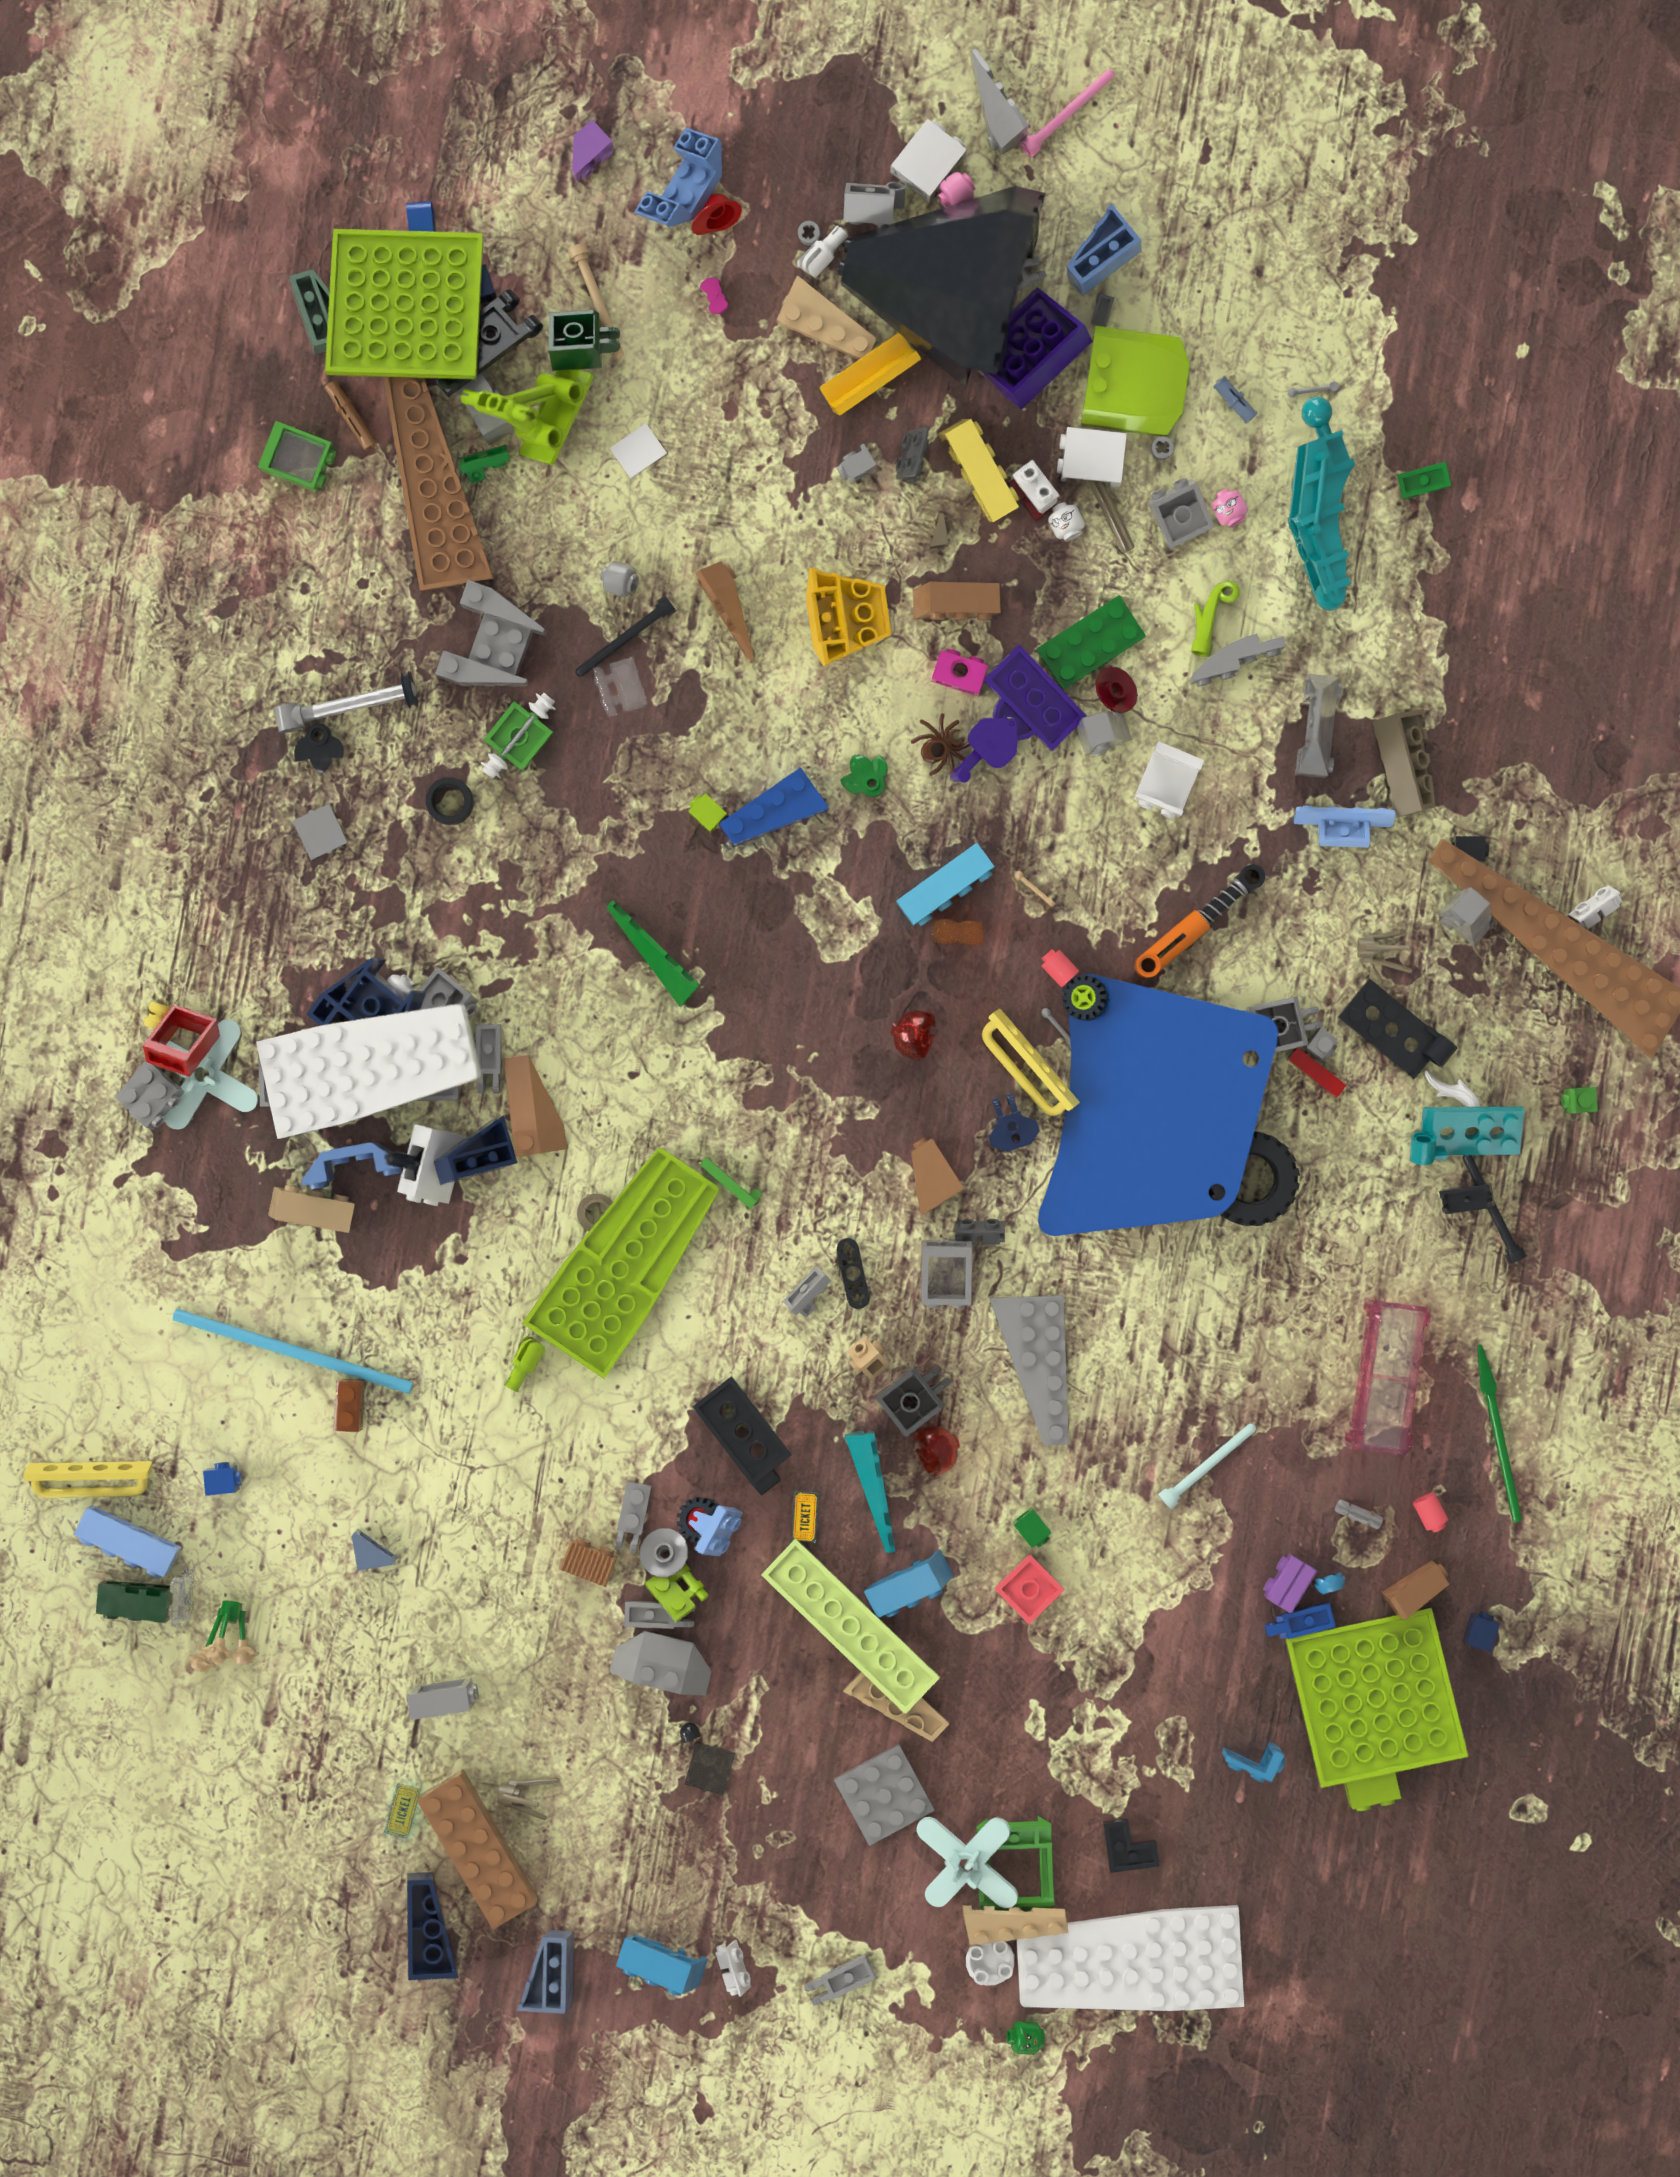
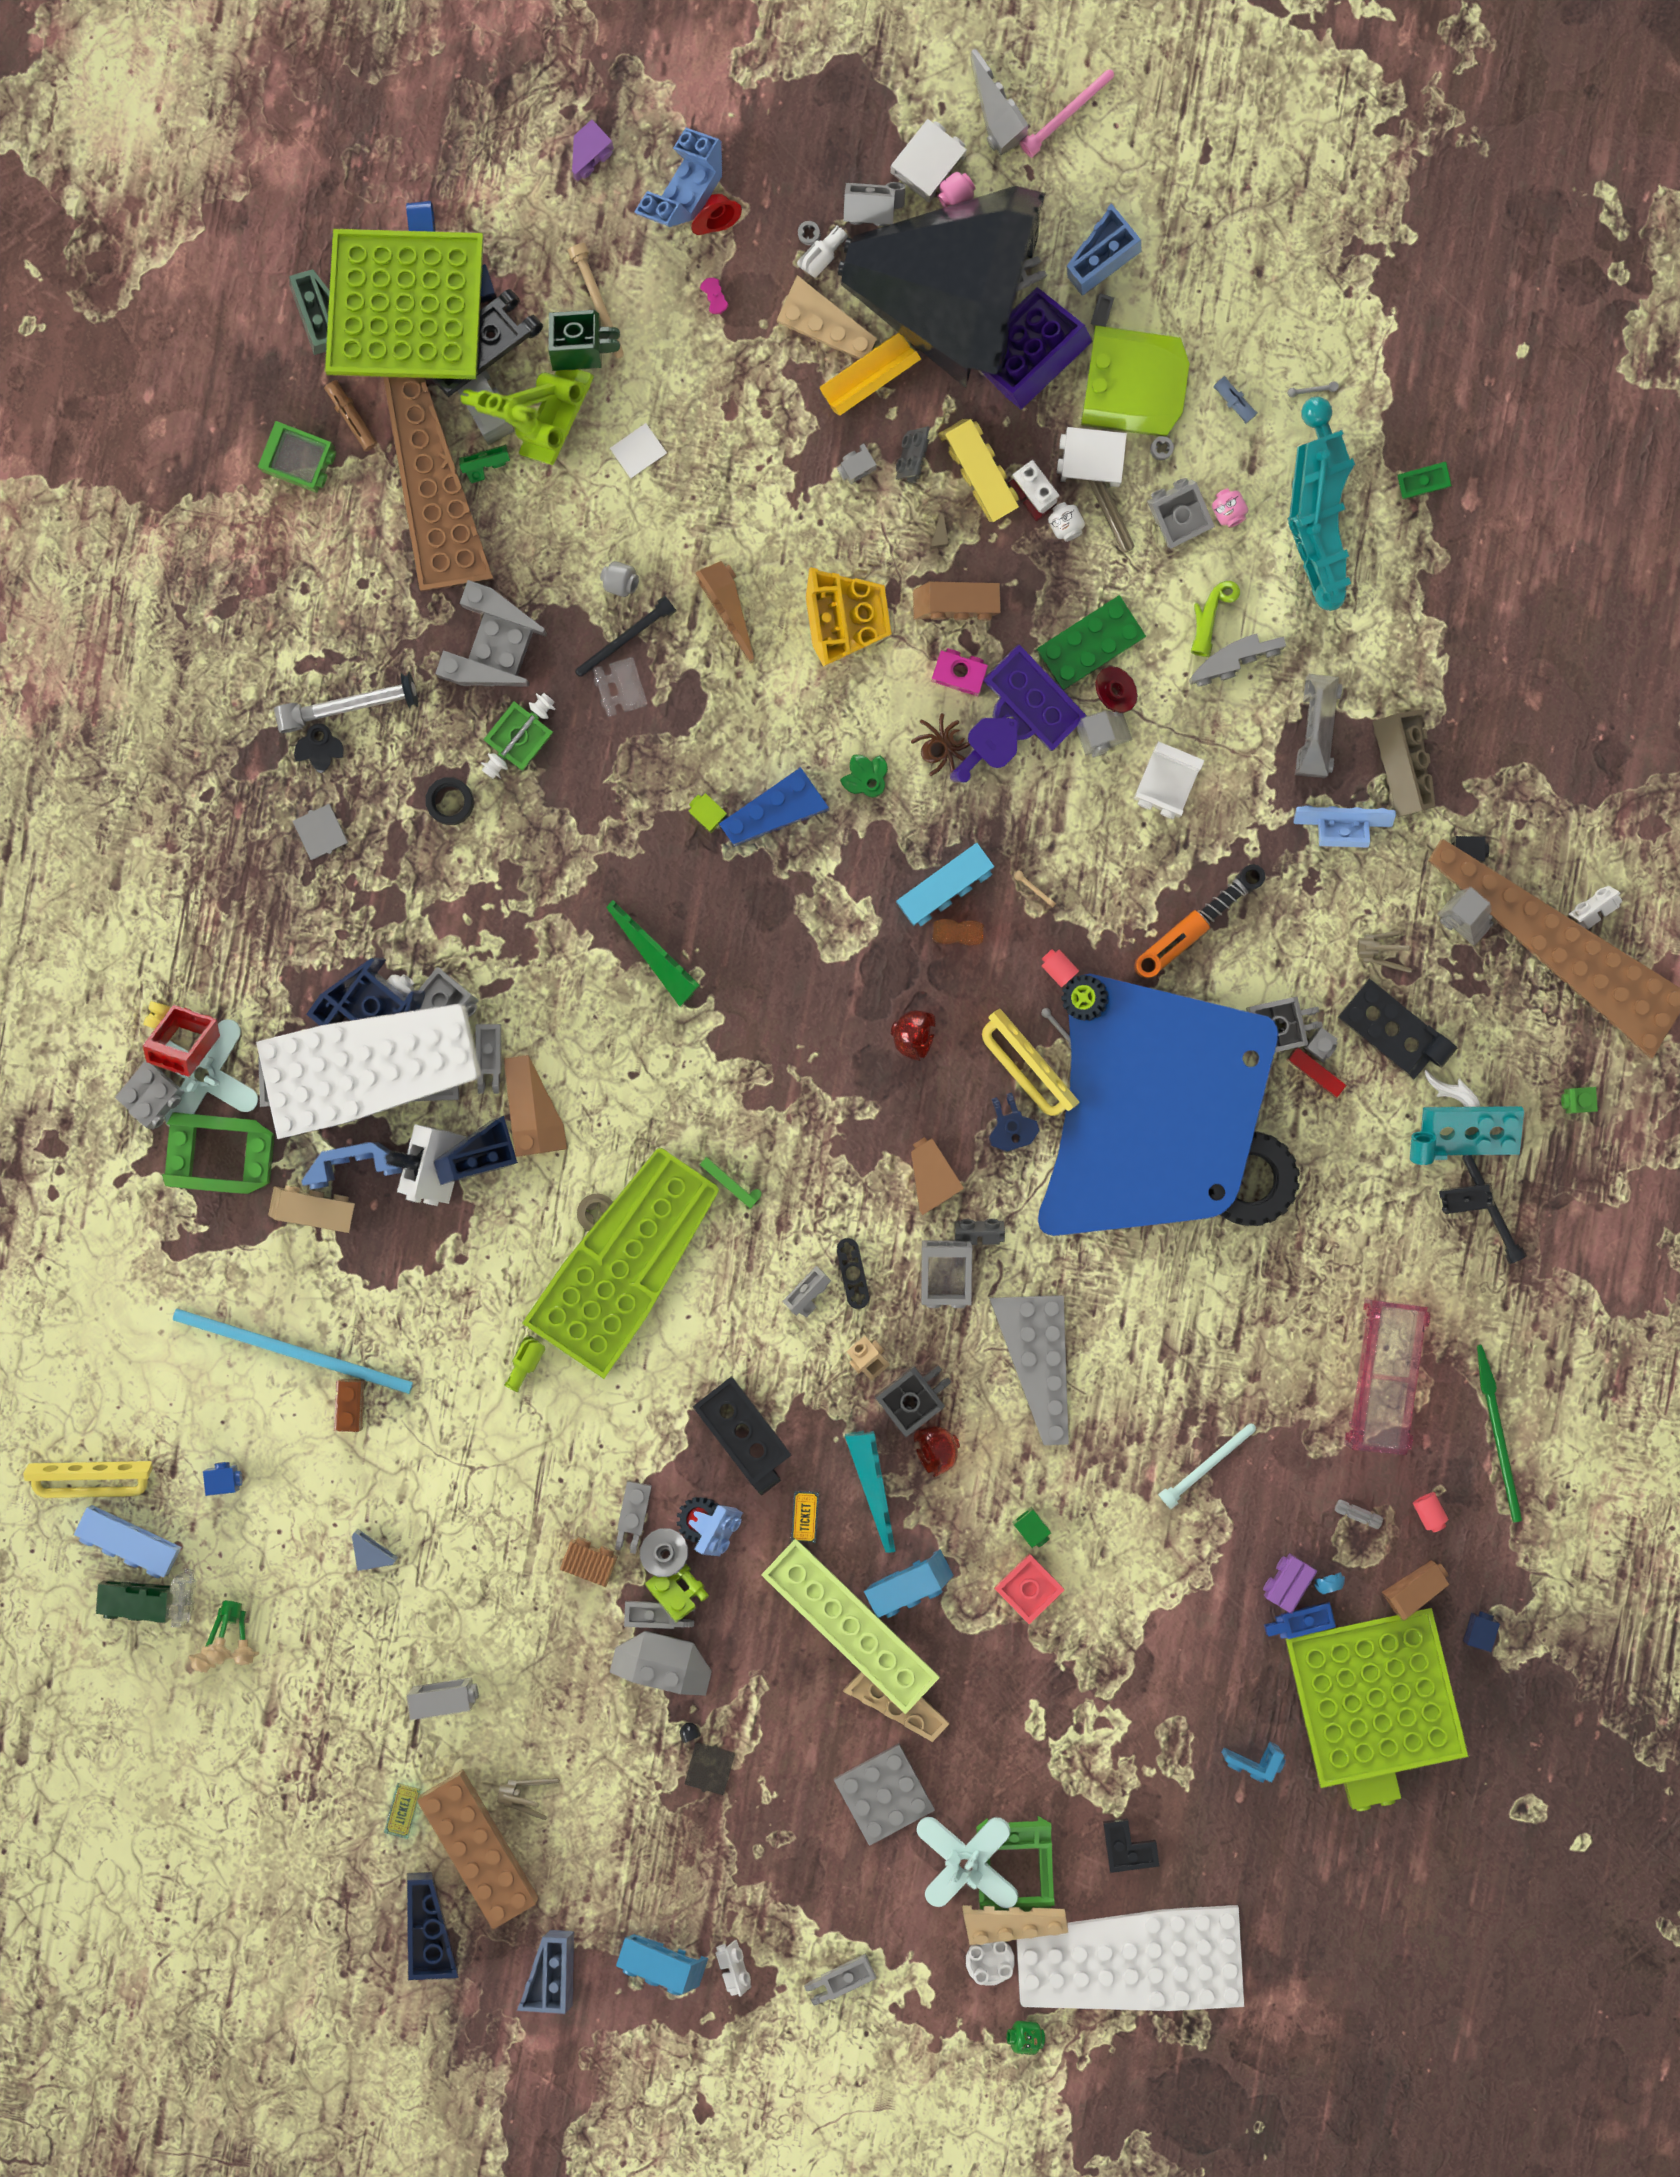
(182, 1147): none -> bright green wedge

